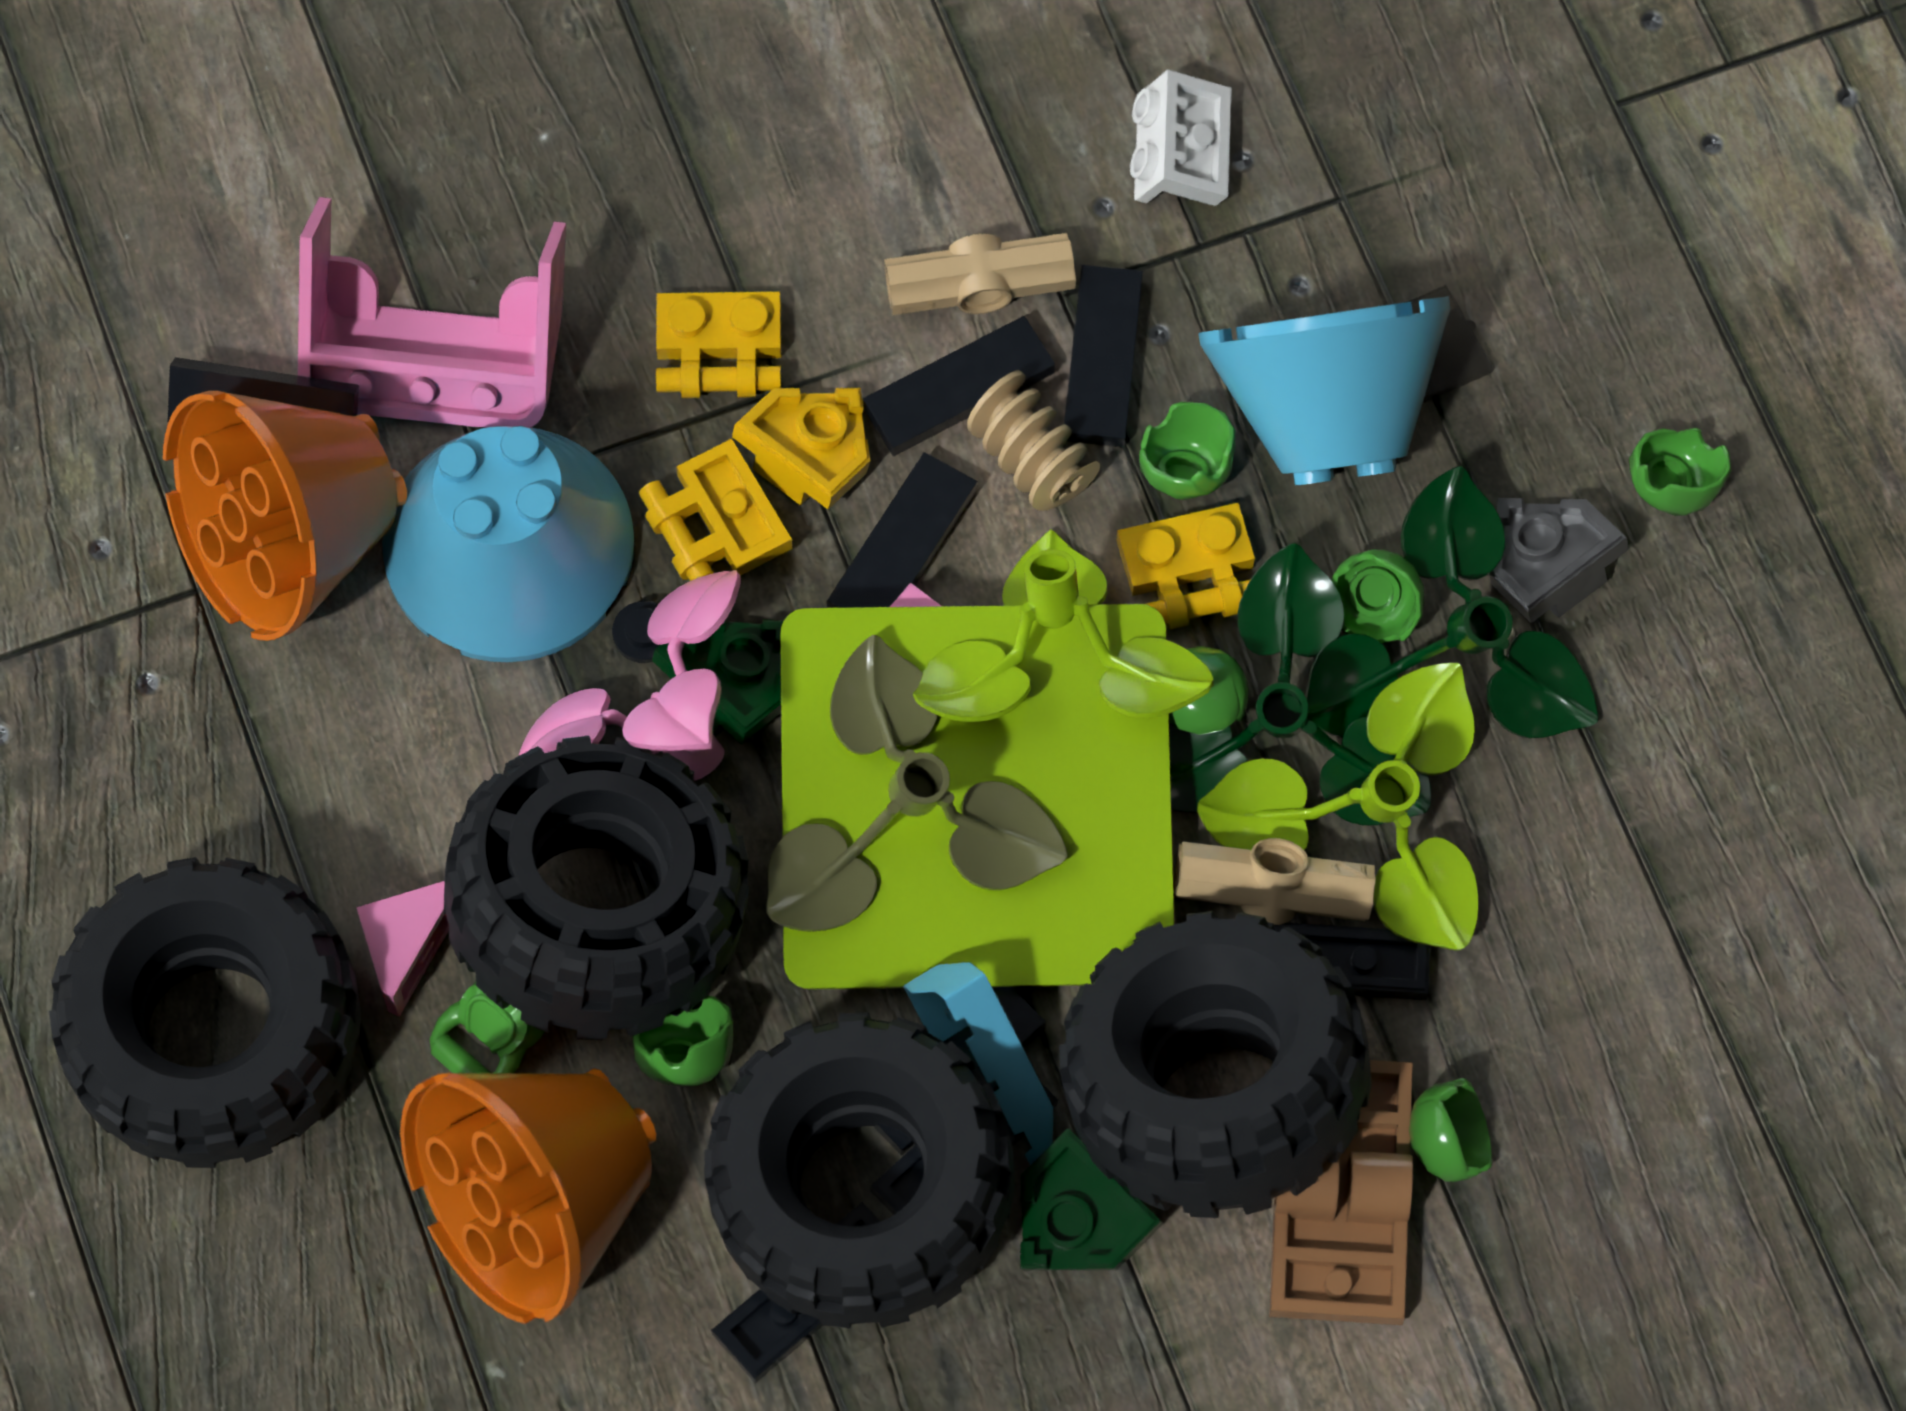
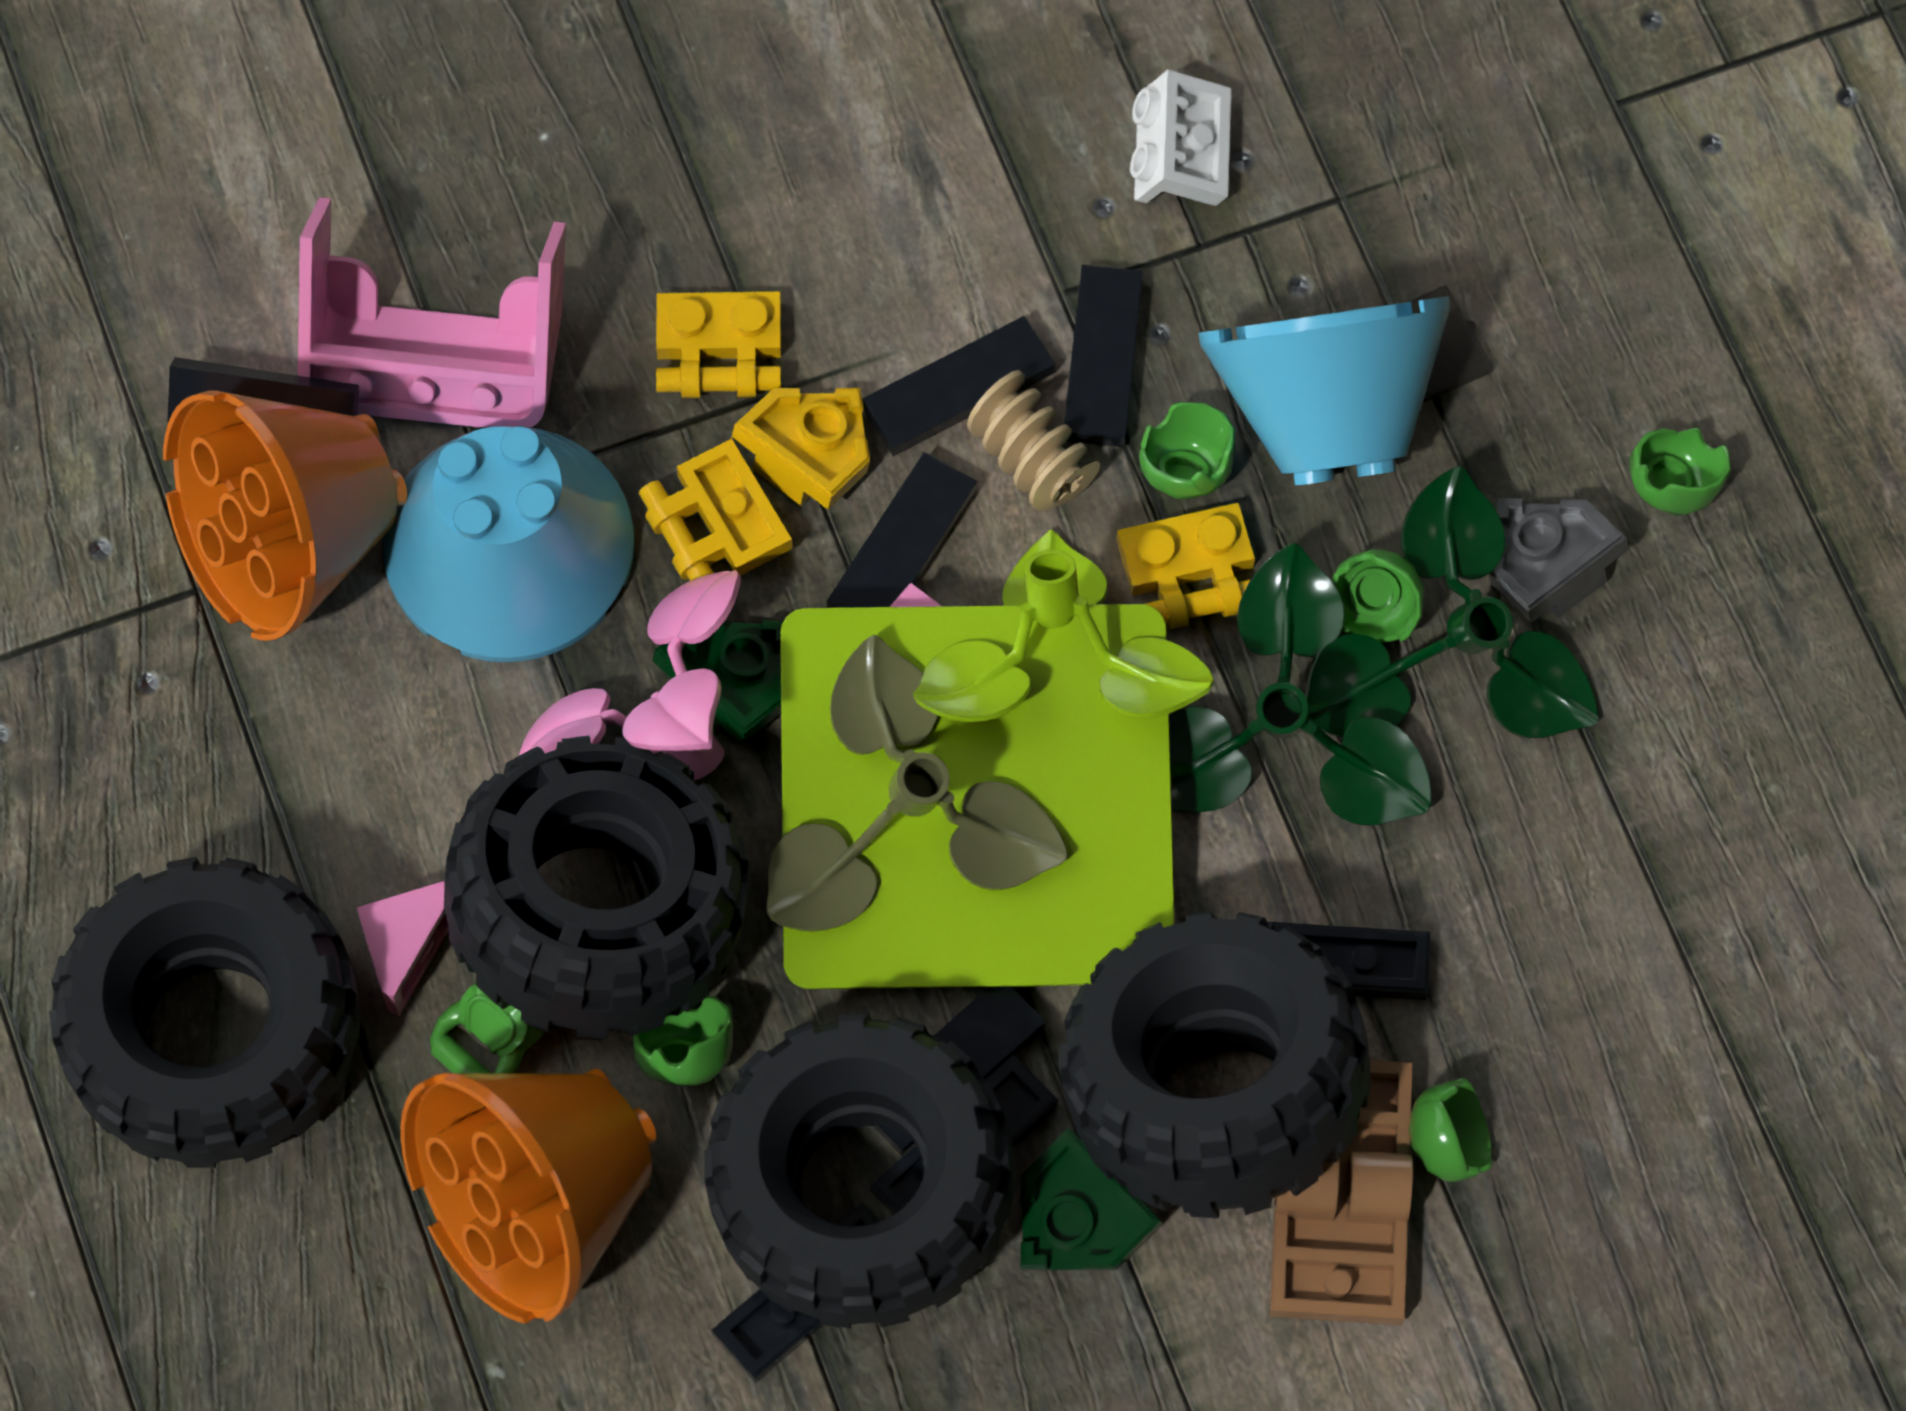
(631, 633): black plate -> none
(980, 274): tan piece -> none
(993, 1044): medium azure piece -> none
(1223, 702): bright green hair -> none
(1274, 881): tan piece -> none
(1425, 723): lime plant -> none

